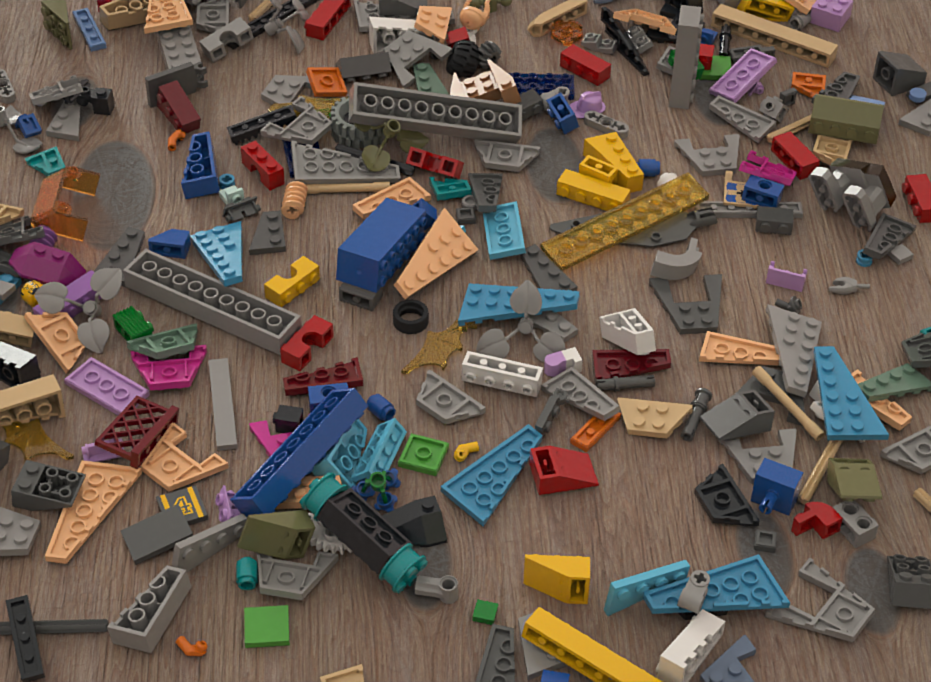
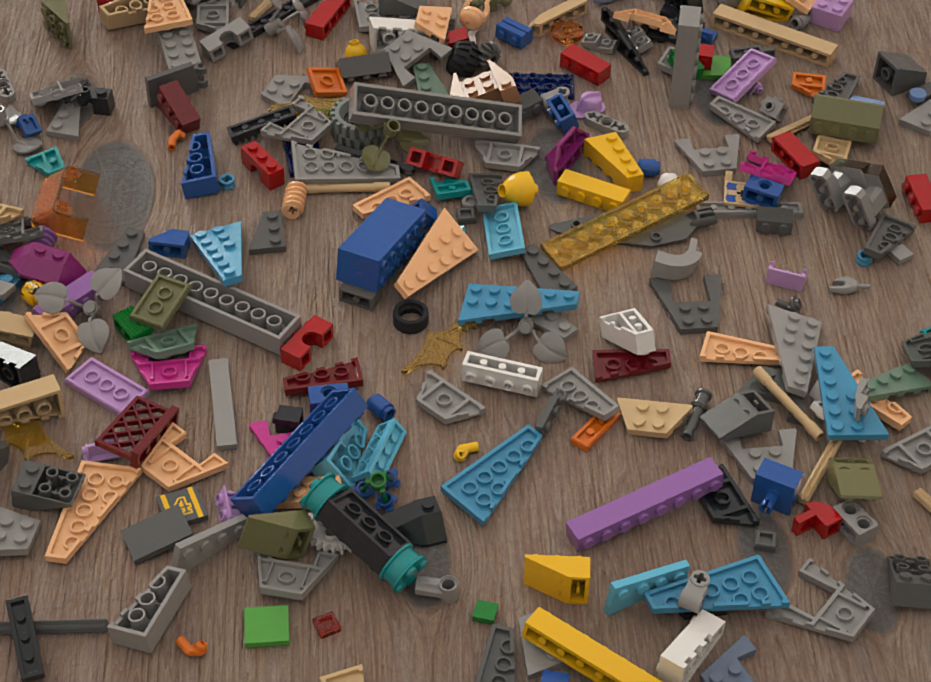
(89, 29): medium blue tile -> none
(160, 302): none -> olive tile
(231, 195): light aqua bracket -> none
(233, 211): dark grey hinge -> none
(246, 573): teal brick -> none
(303, 275): yellow arch -> none
(326, 625): none -> clear red tile
(355, 49): none -> yellow brick
(423, 454): bright green tile -> none
(514, 33): none -> blue brick
(519, 188): none -> yellow piece
(561, 361): leg -> none
(561, 469): red slope -> none
(565, 153): none -> magenta wedge
(599, 169): yellow brick -> none
(625, 382): dark grey pin -> none
(644, 504): none -> medium lavender brick
(725, 38): black axle -> none
(788, 96): dark grey tile -> none
(861, 398): none -> light grey slope

